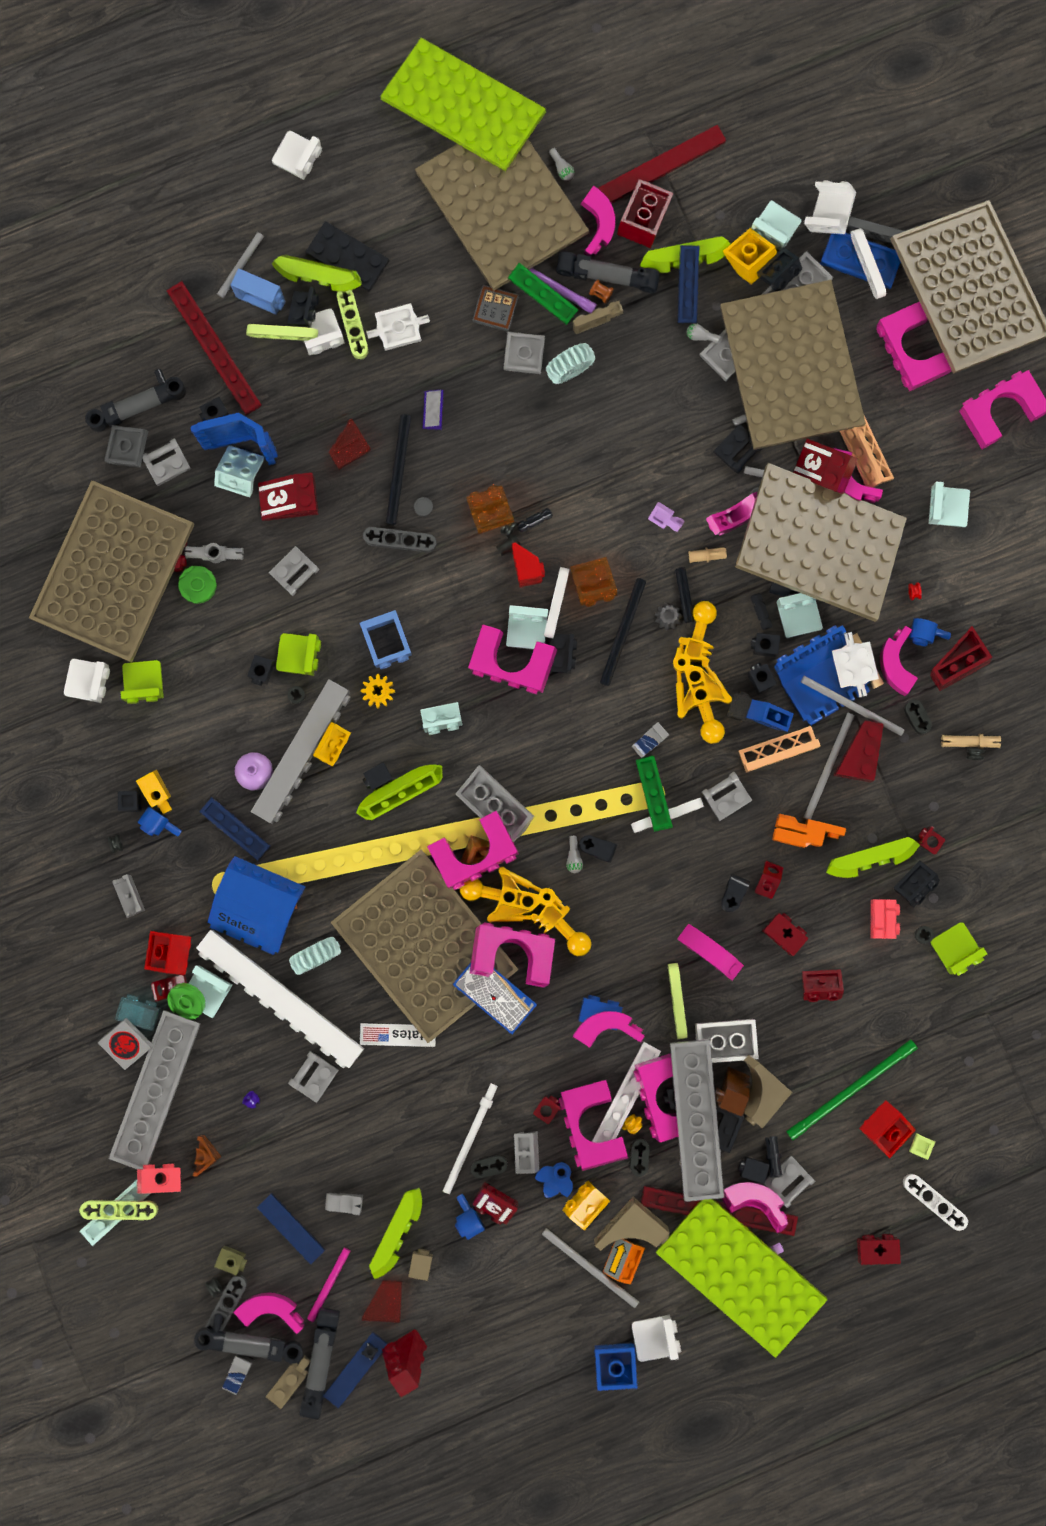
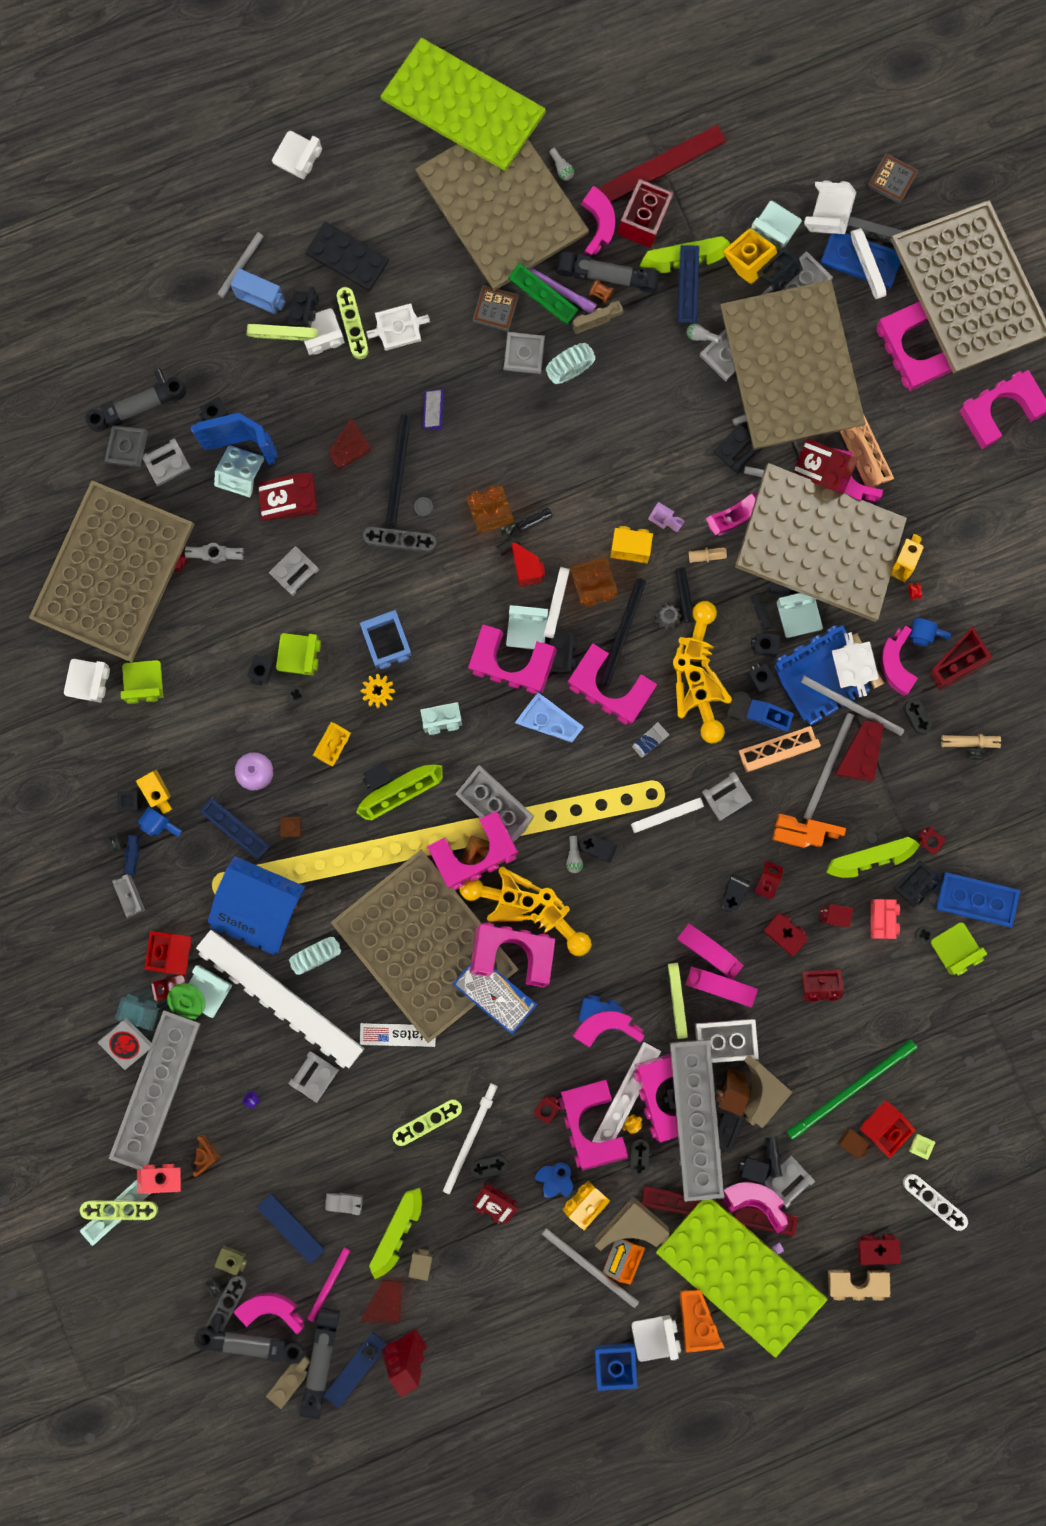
(131, 854): none -> dark blue pin
(197, 584): bright green tile -> none
(214, 348): dark red tile -> none
(237, 1373): leg -> none
(291, 827): none -> reddish brown brick
(300, 752): light grey brick -> none
(339, 278): lime brick -> none
(428, 1124): none -> yellowish green beam
(469, 1222): blue piece -> none
(526, 1152): light grey hinge -> none
(549, 719): none -> light blue wing
(625, 708): none -> dark pink arch
(631, 544): none -> yellow brick
(654, 793): green tile -> none
(697, 1324): none -> orange wing
(721, 986): none -> dark pink arch
(836, 915): none -> dark red brick
(854, 1143): none -> reddish brown brick
(876, 1285): none -> tan arch
(892, 178): none -> tile
(907, 558): none -> yellow torso
(949, 506): light aqua bracket -> none
(978, 899): none -> blue tile

